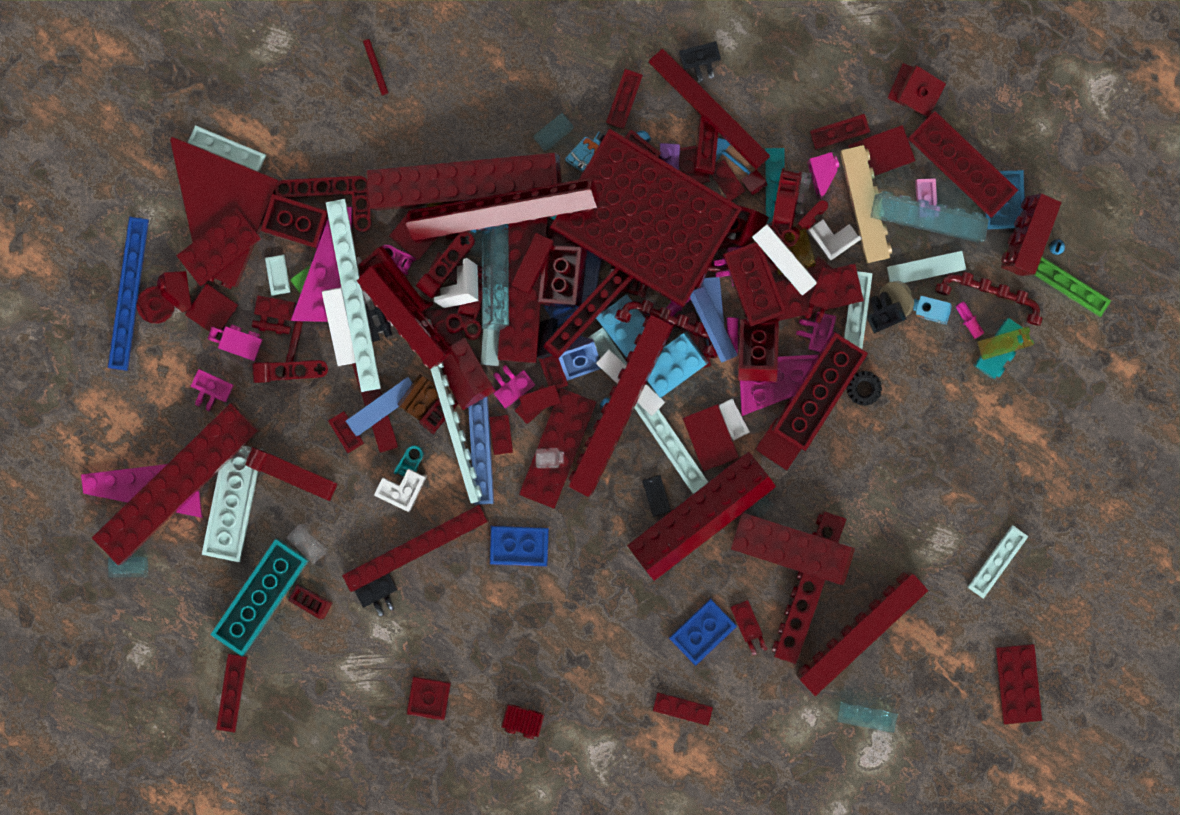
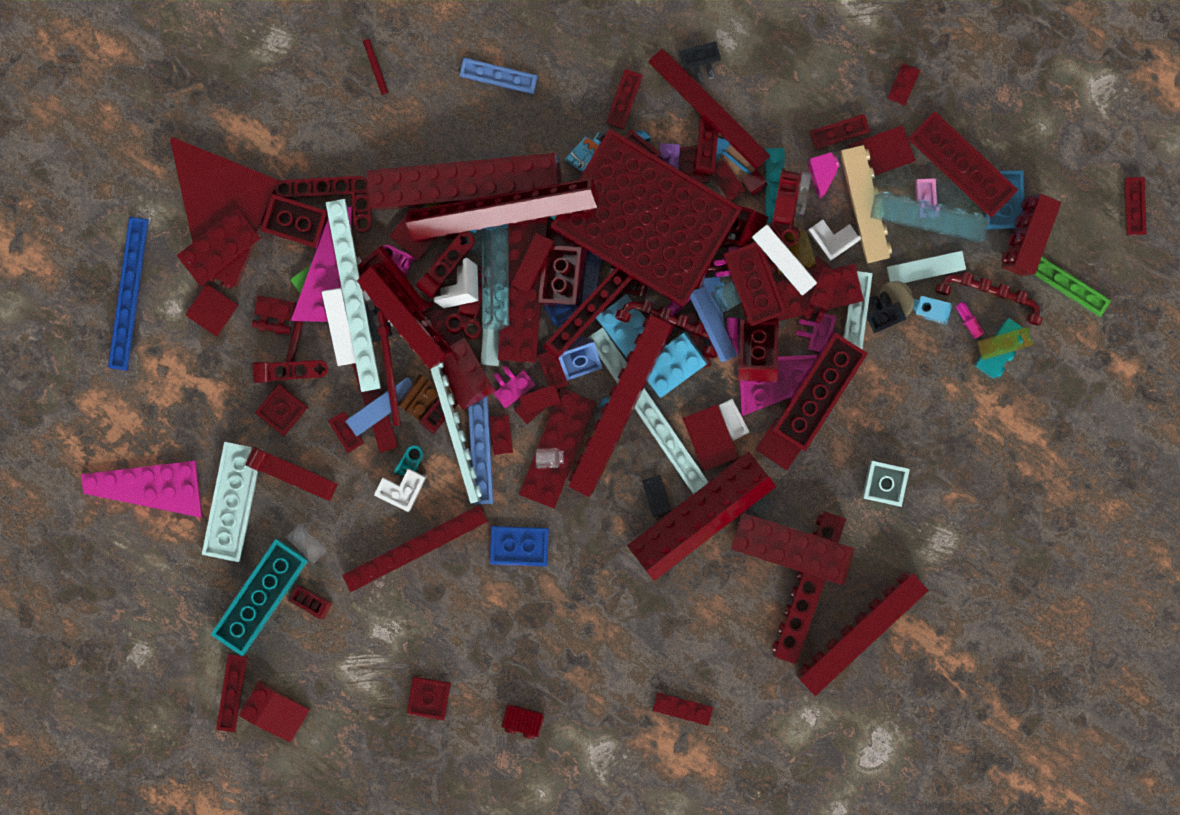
(131, 568): clear light blue plate -> none
(154, 306): dark red tile -> none
(175, 289): dark red slope -> none
(175, 484): dark red brick -> none
(212, 386): dark pink hinge -> none
(226, 148): light aqua tile -> none
(237, 342): dark pink brick -> none
(274, 711): none -> dark red slope
(277, 275): light aqua tile -> none
(281, 409): none -> dark red tile
(375, 591): black hinge -> none
(383, 331): none -> dark red bar
(498, 76): none -> medium blue tile
(546, 331): black tile -> none
(553, 132): clear light blue plate -> none
(612, 366): white tile -> none
(702, 632): blue tile -> none
(725, 295): none -> clear light blue brick
(748, 625): dark red hinge -> none
(808, 220): dark red plate -> none
(867, 717): clear light blue plate -> none
(875, 392): black tyre -> none
(885, 483): none -> light aqua brick
(921, 91): dark red plate -> none
(997, 561): light aqua tile -> none
(1018, 684): dark red plate -> none
(1052, 246): dark azure hinge -> none
(1135, 206): none -> dark red plate

